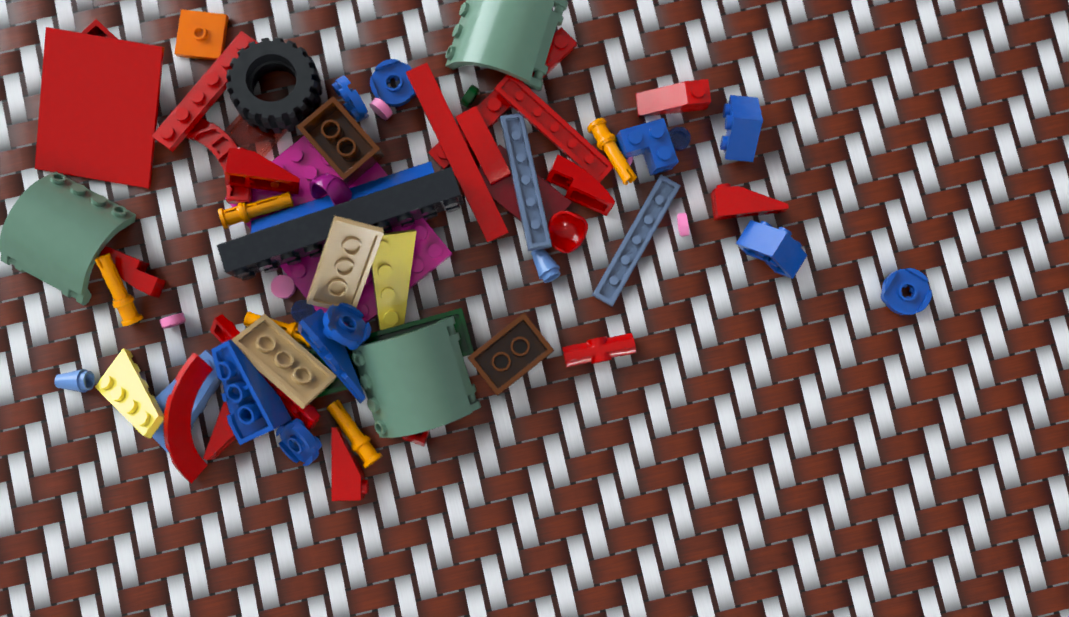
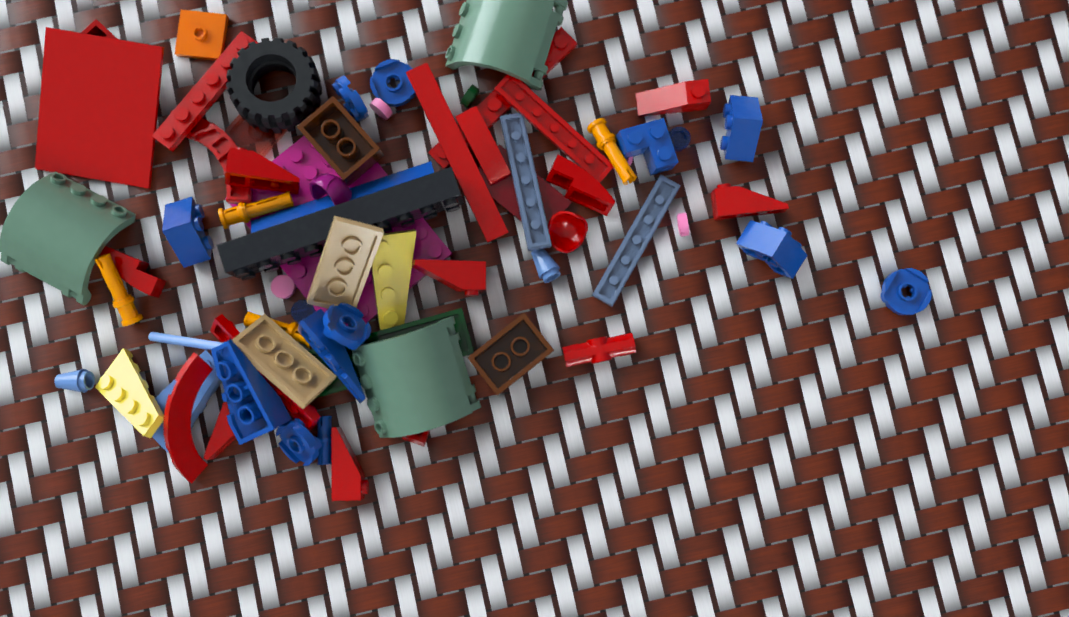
(172, 320): bright pink tile -> none
(183, 341): none -> light blue bar
(185, 232): none -> blue brick
(324, 435): none -> blue pin
(360, 443): light orange pin -> none
(458, 275): none -> red slope

